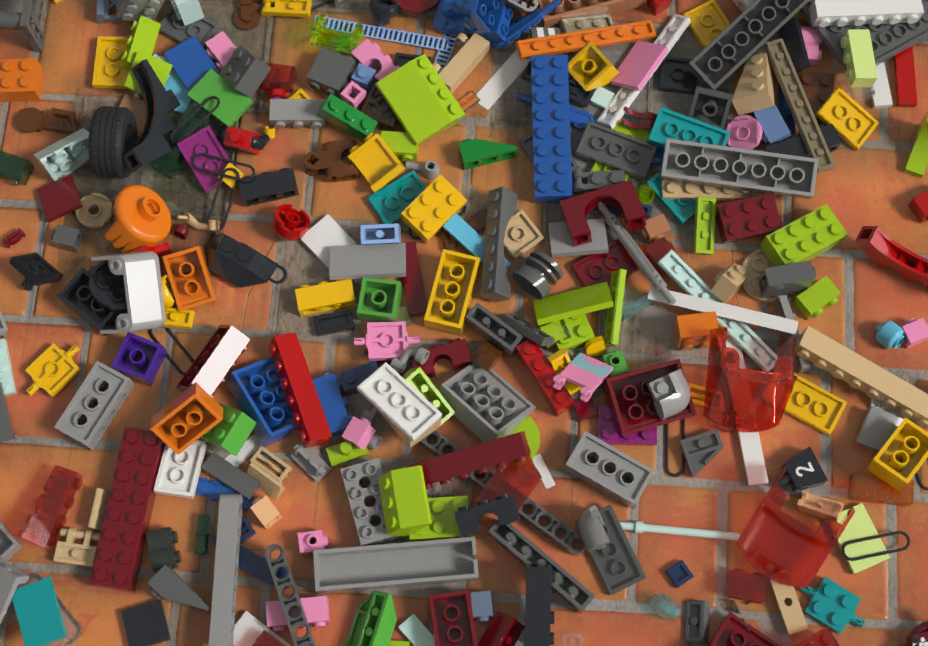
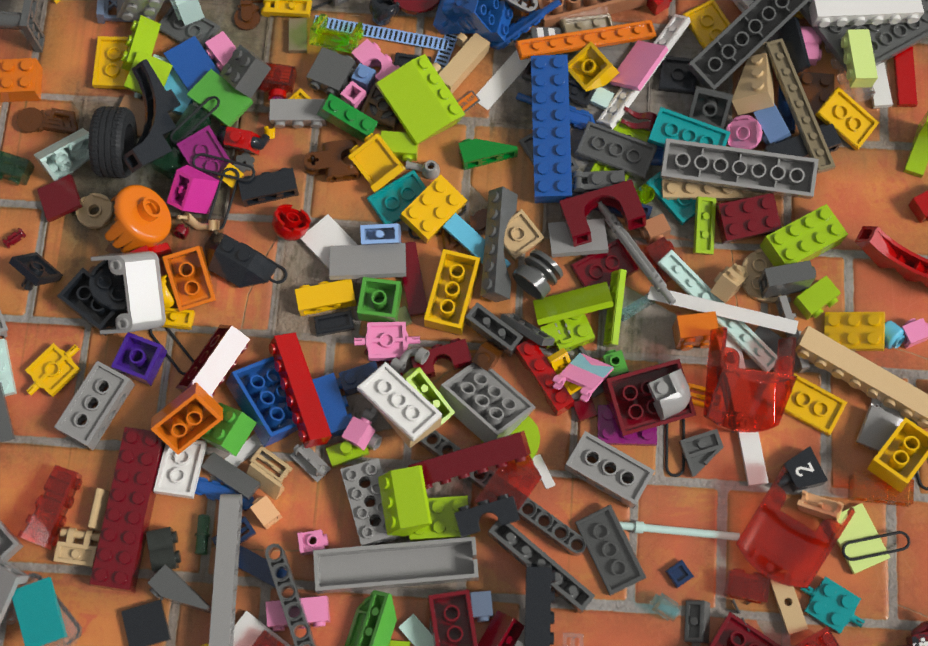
(67, 238): dark grey brick -> none
(192, 190): none -> dark pink slope
(244, 158): none -> dark grey plant
(297, 35): none -> dark tan tile
(592, 529): light grey brick -> none
(595, 346): yellow tile -> none
(856, 329): none -> yellow plate

